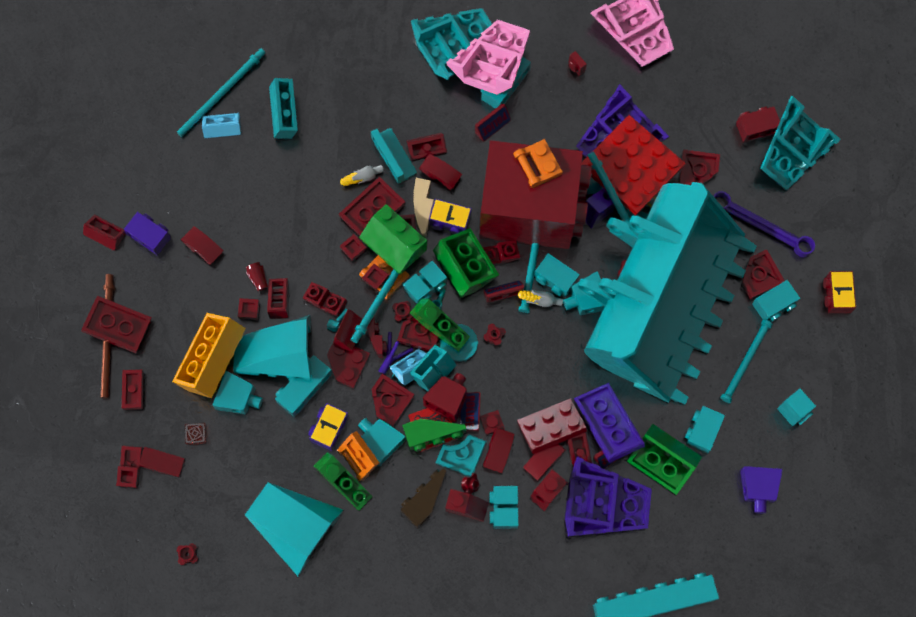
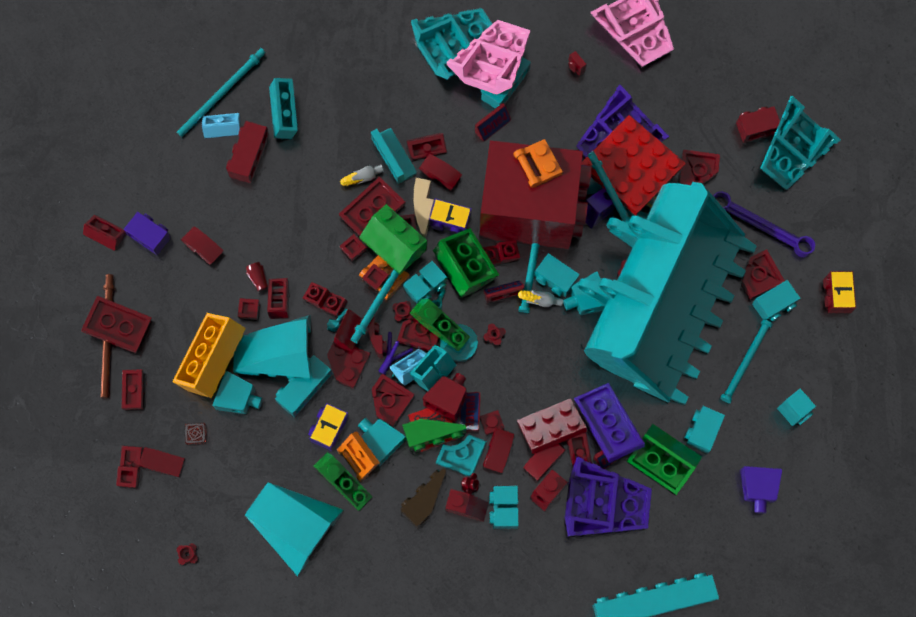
(247, 151): none -> dark red brick

